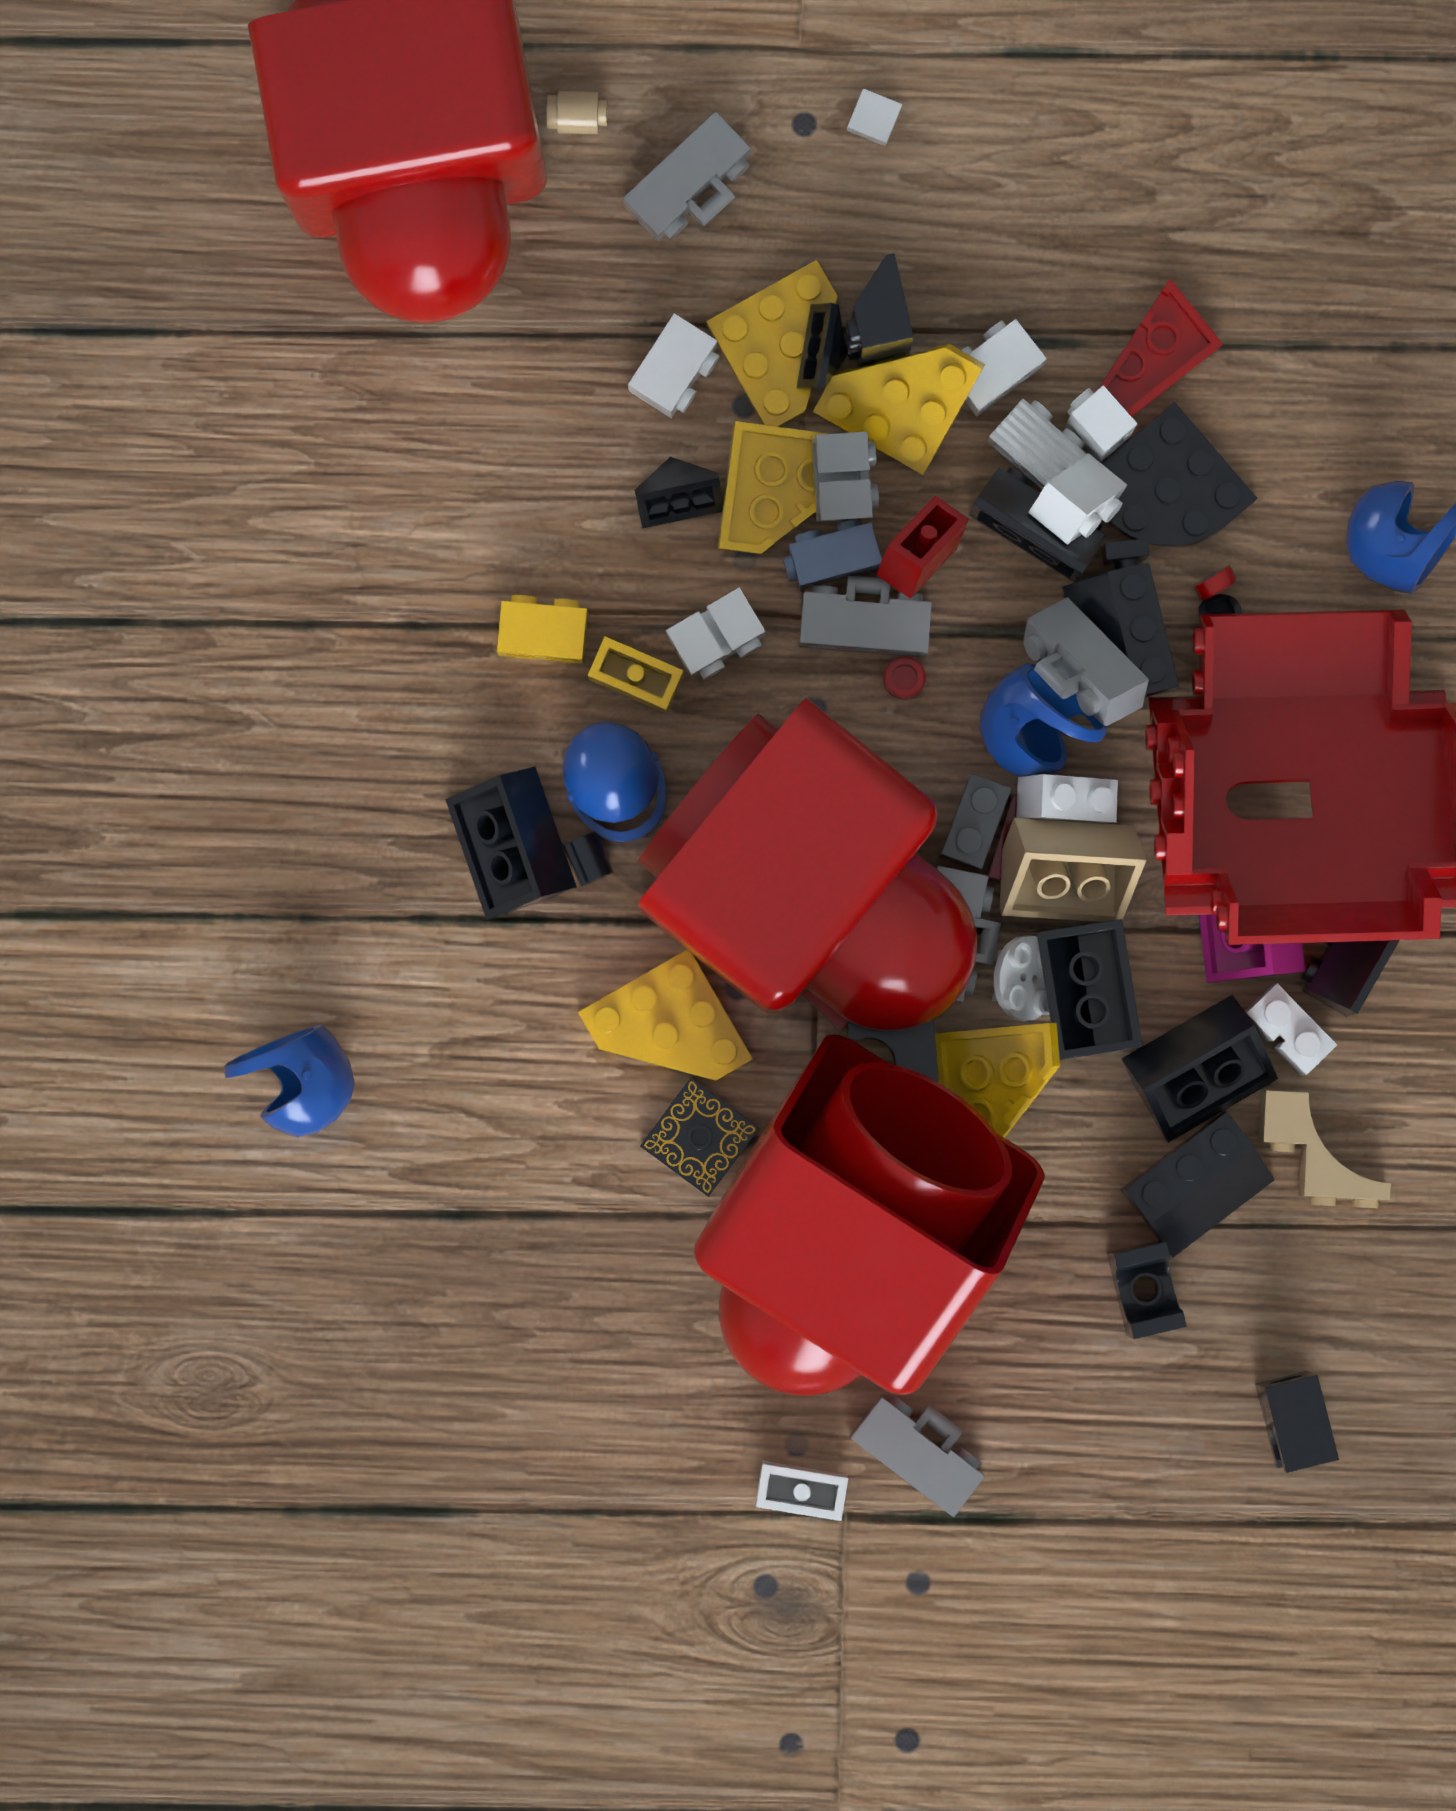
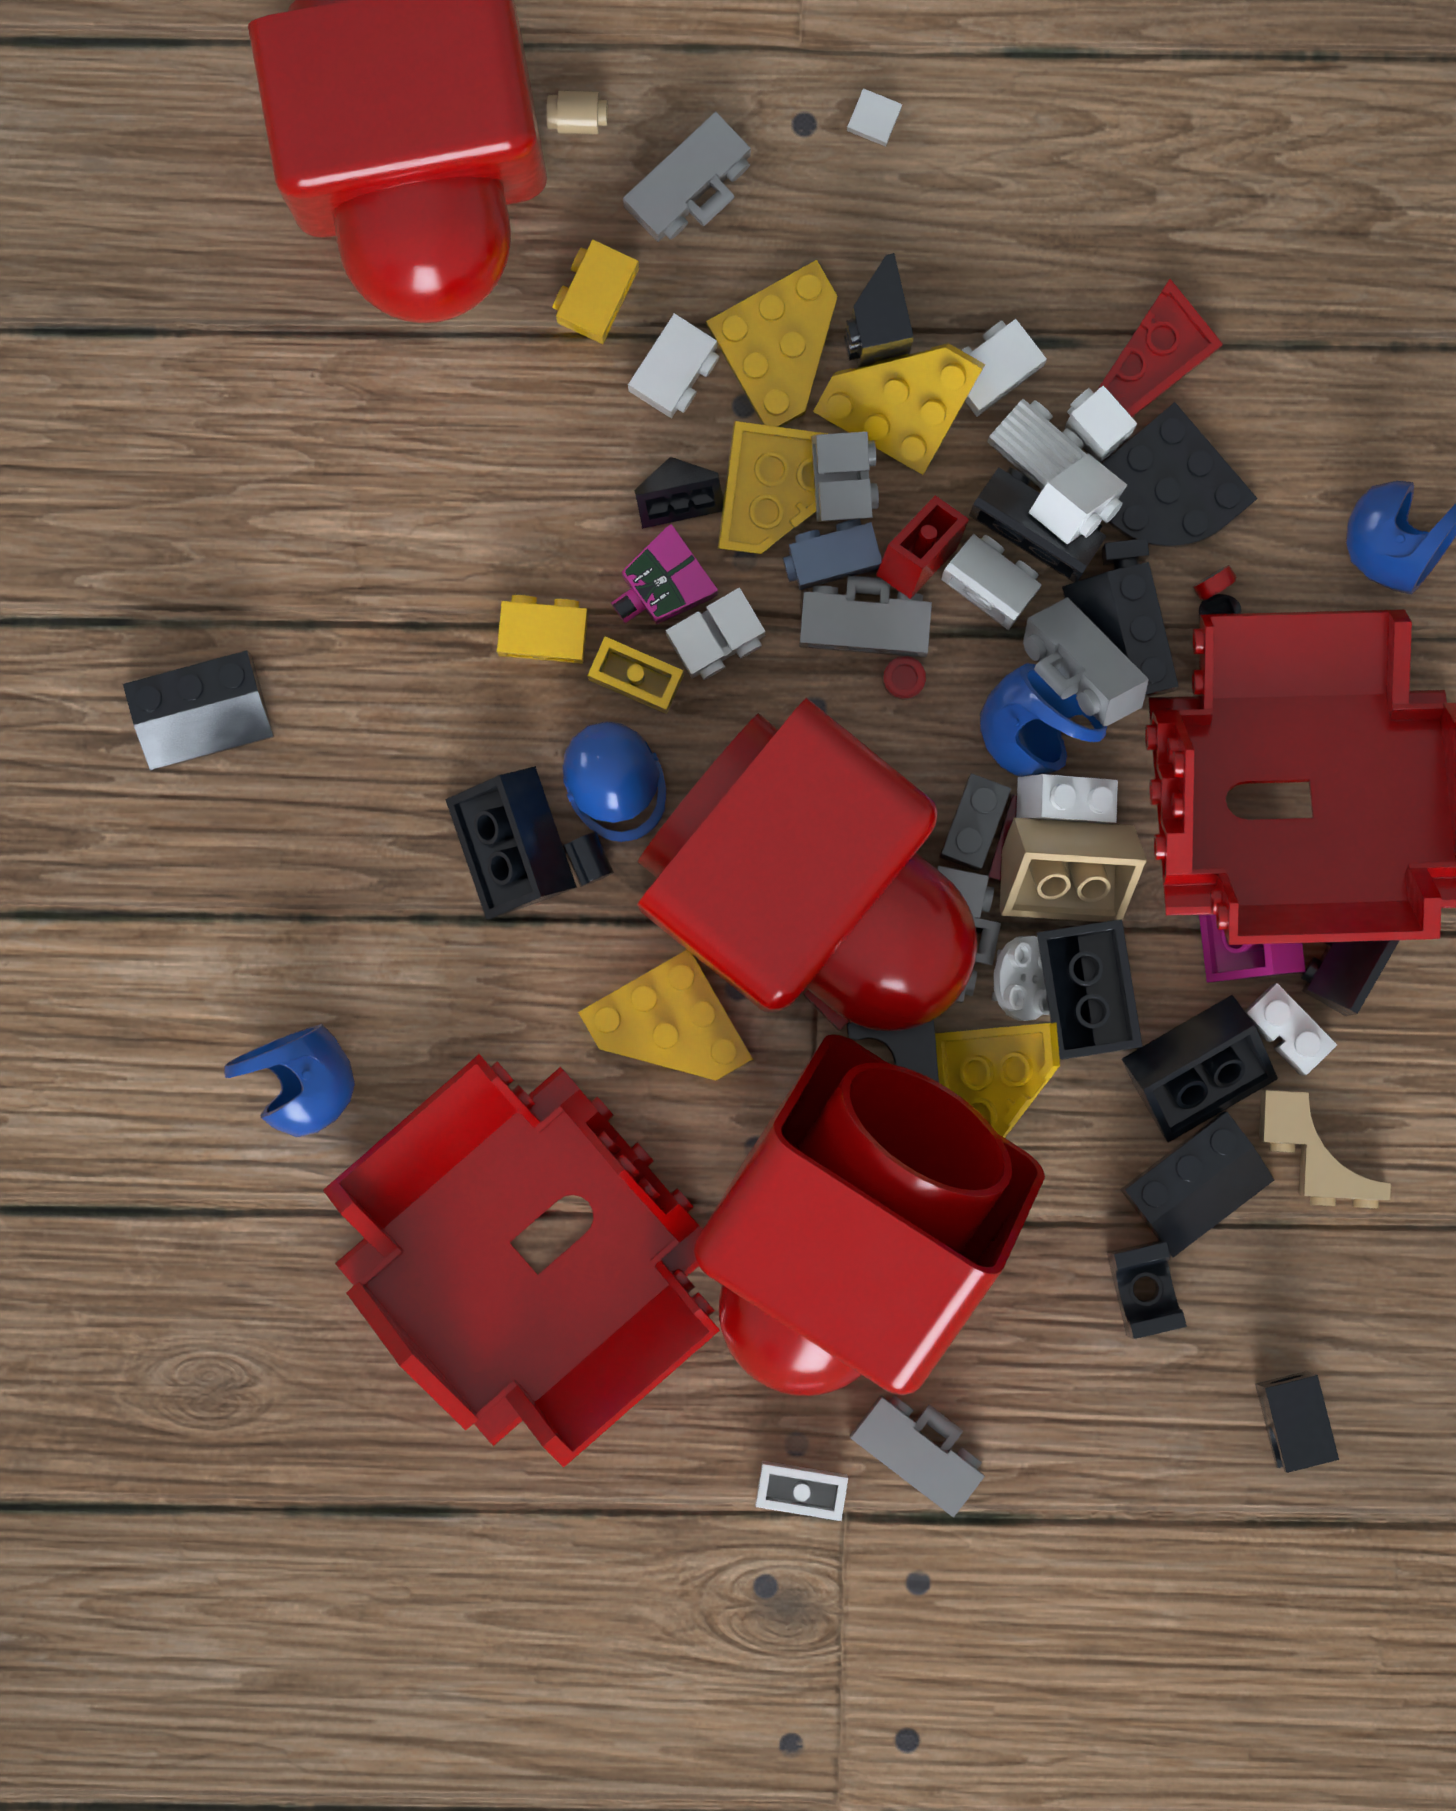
(198, 710): none -> black slope
(469, 1310): none -> red panel
(596, 291): none -> yellow brick
(664, 580): none -> torso
(699, 1137): black plate -> none
(823, 347): black slope -> none
(992, 580): none -> white slope

